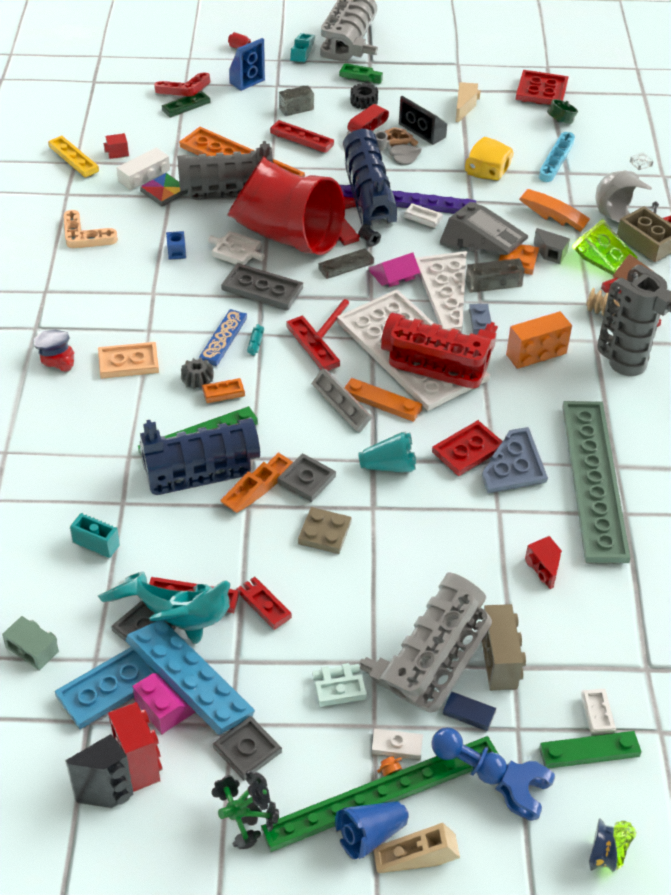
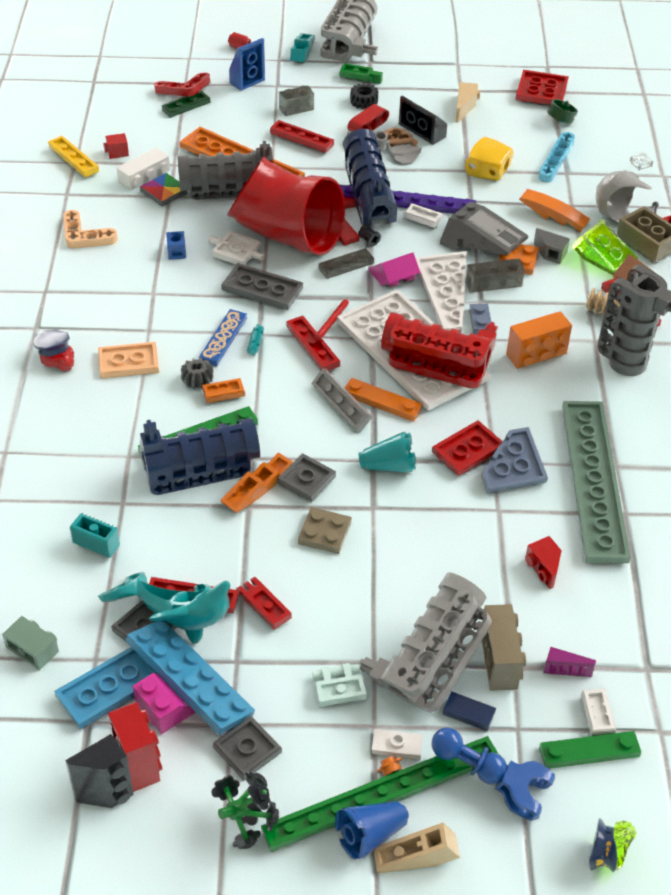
(567, 663): none -> magenta slope

